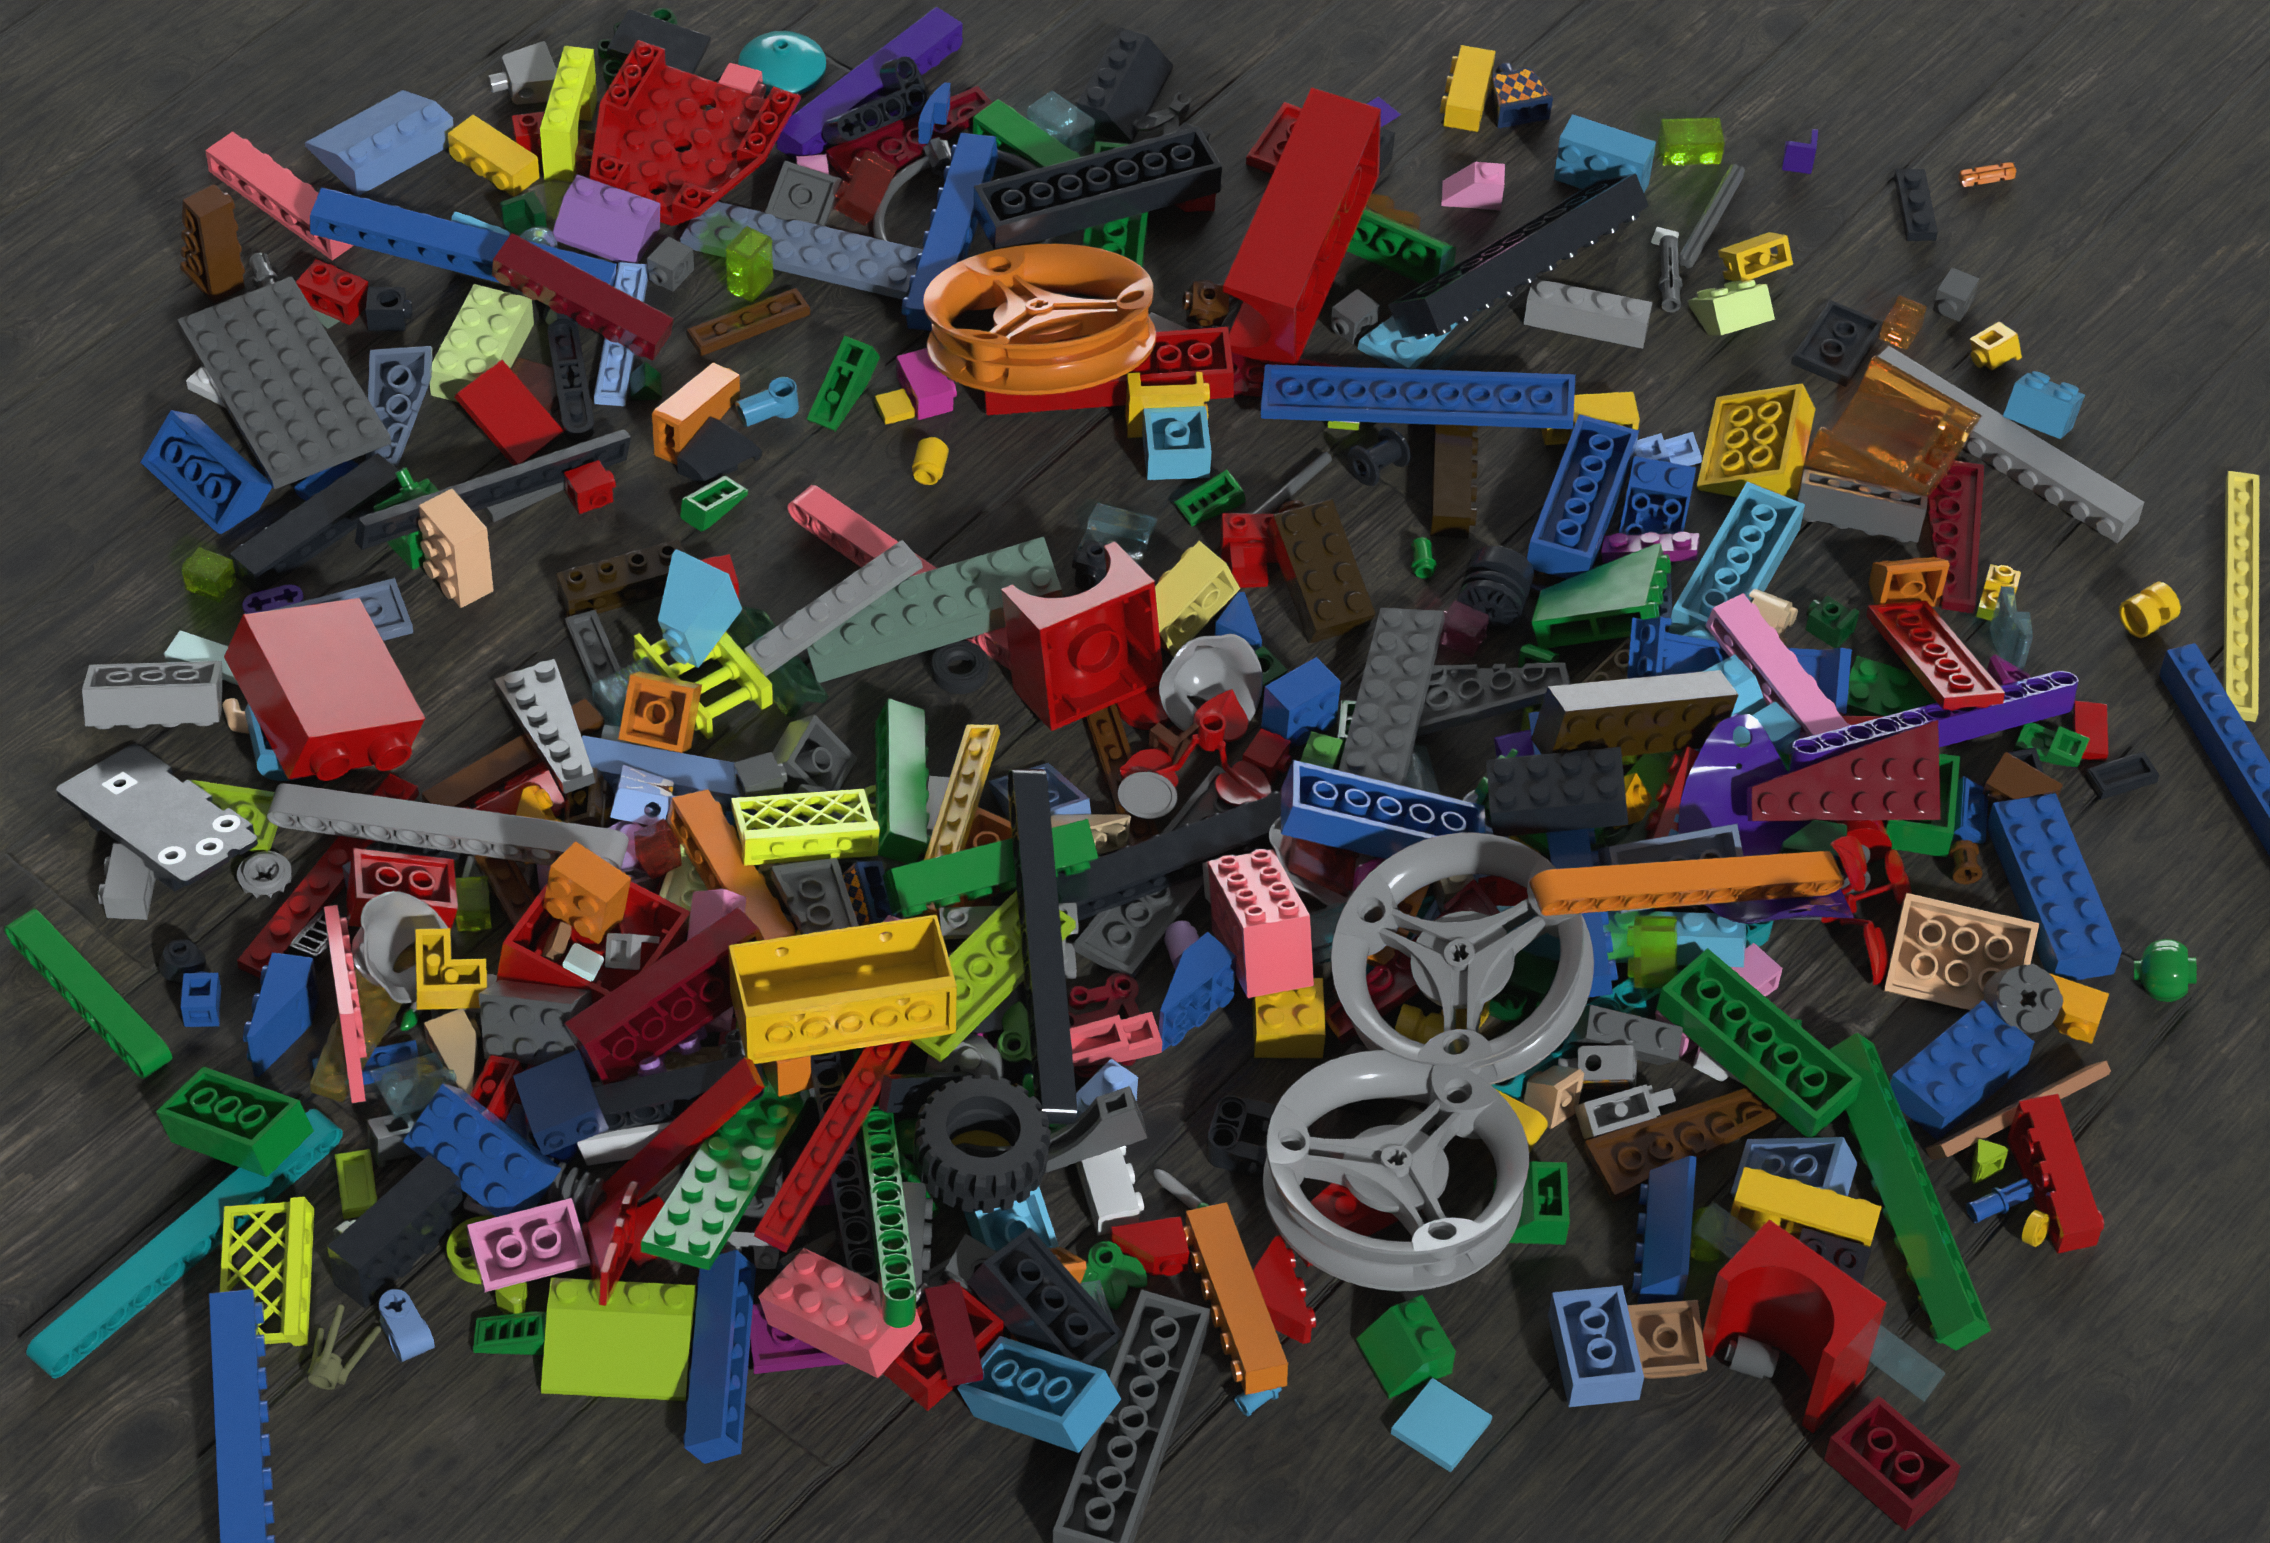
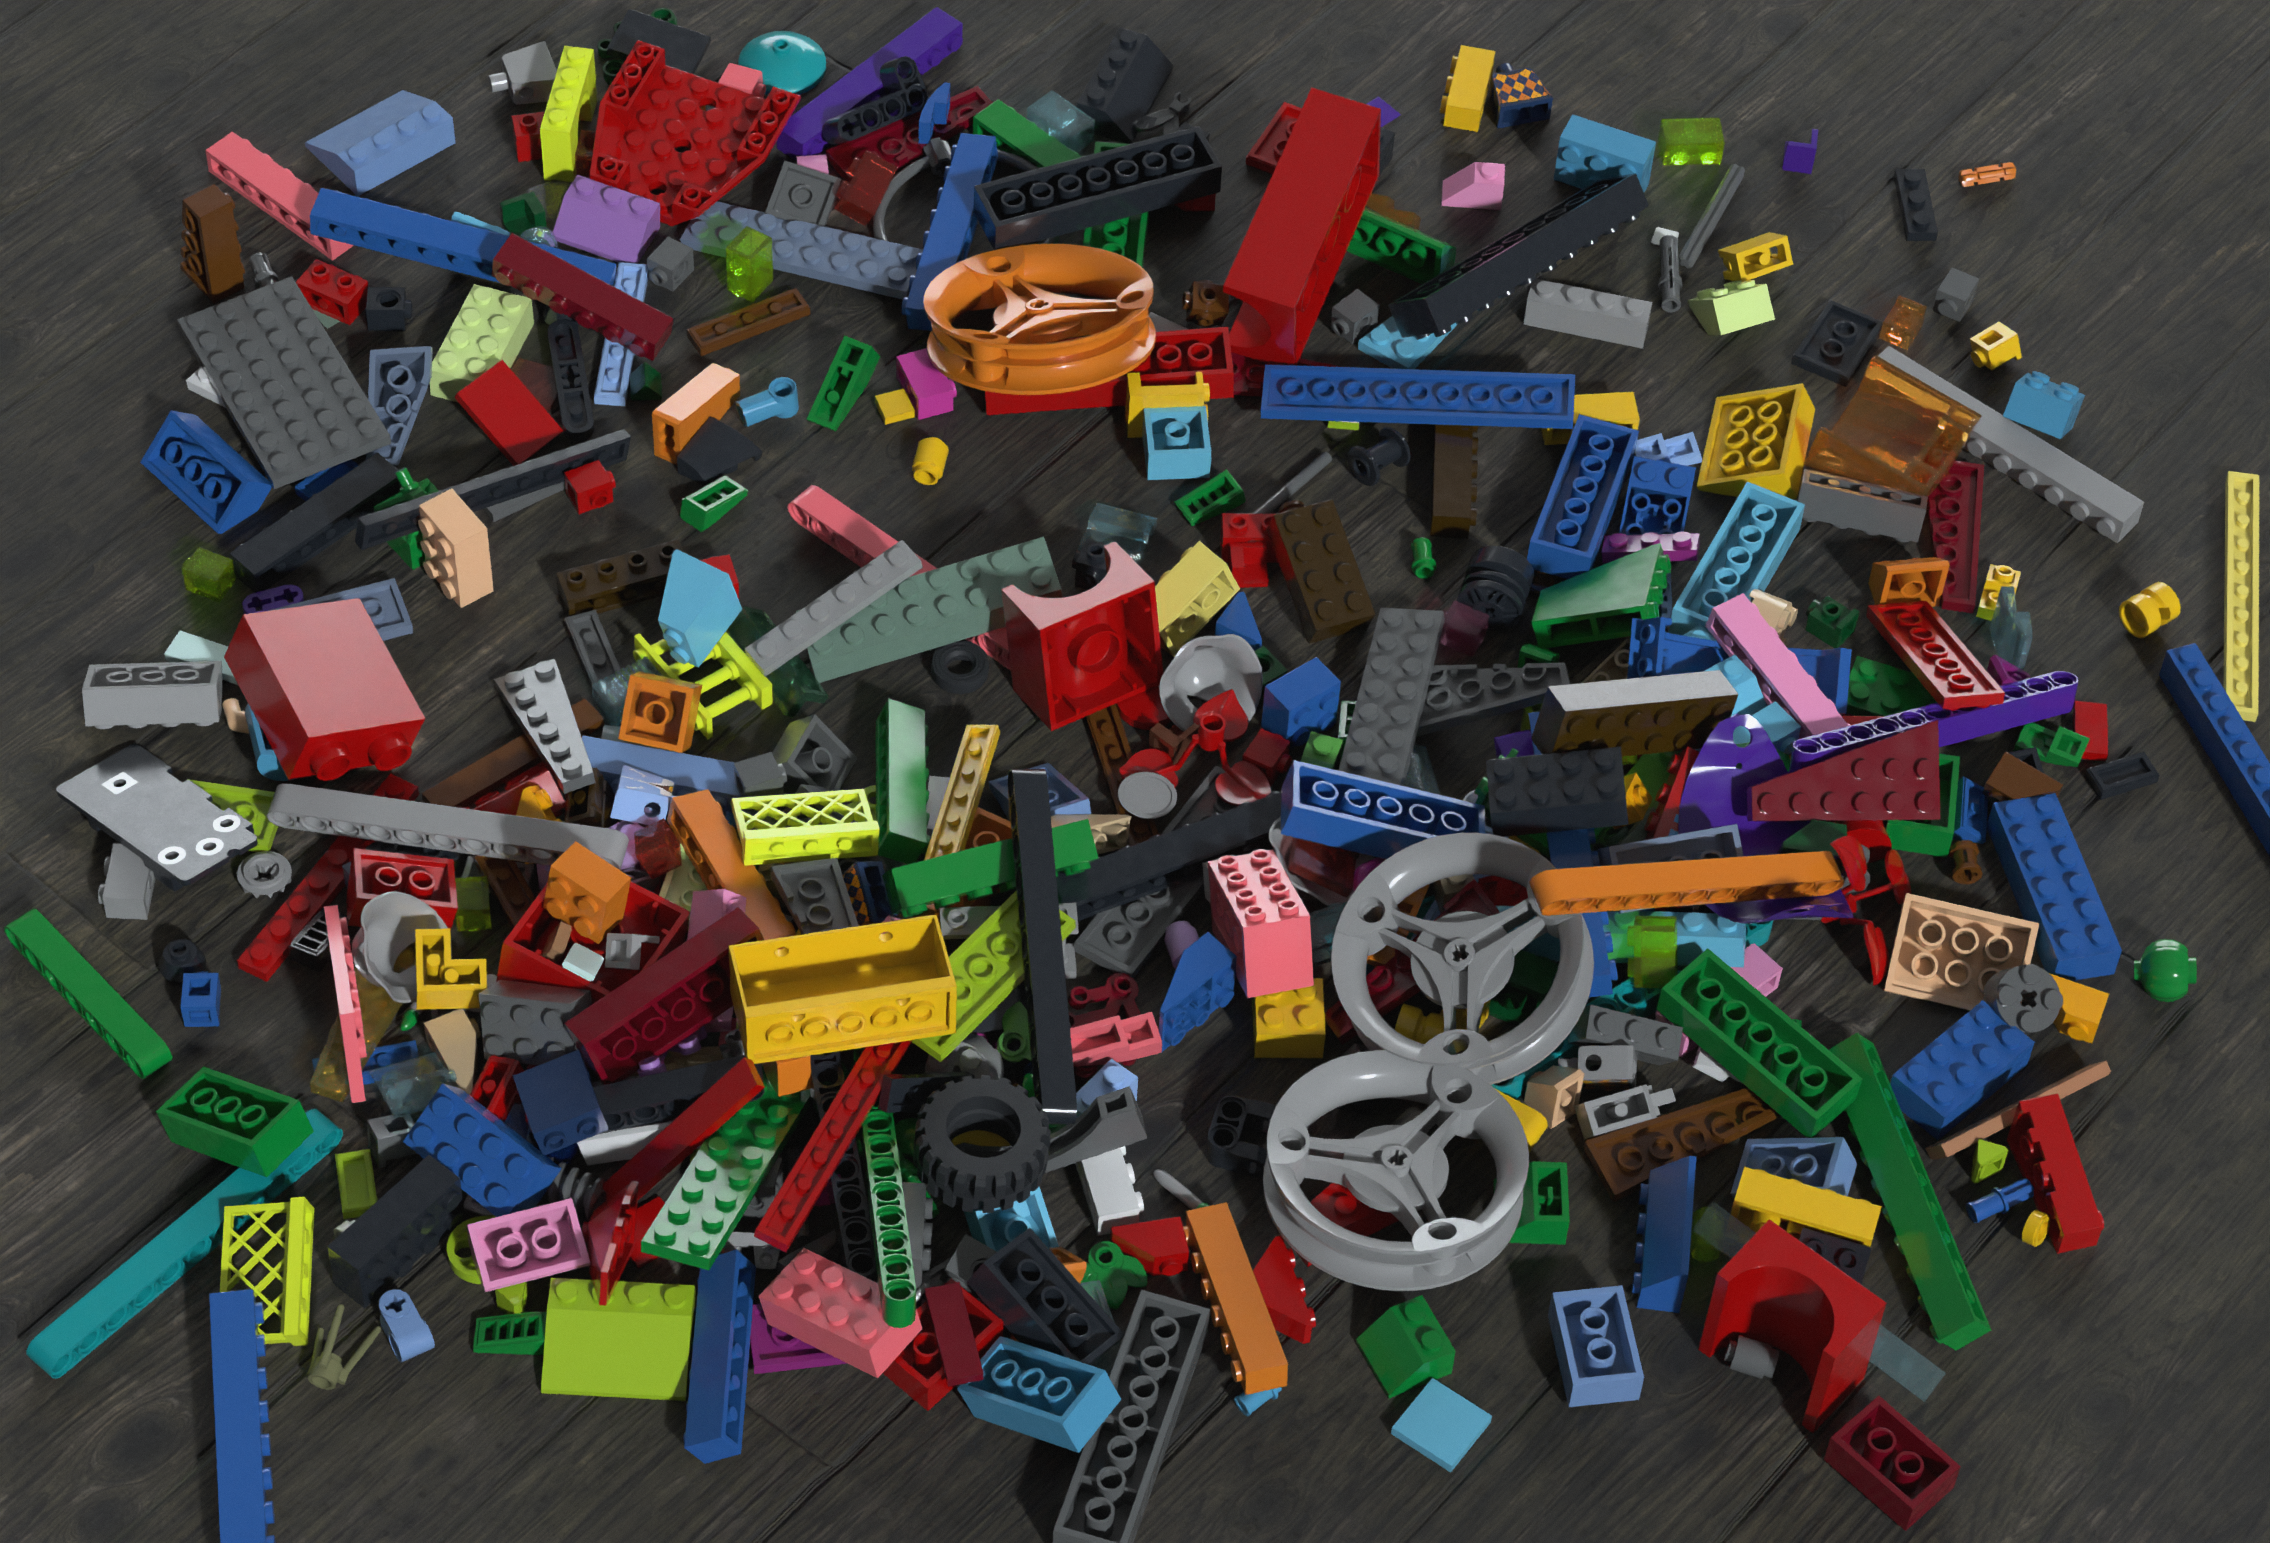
(281, 1009): blue slope -> none
(493, 155): yellow brick -> none
(1668, 1338): medium nougat slope -> none

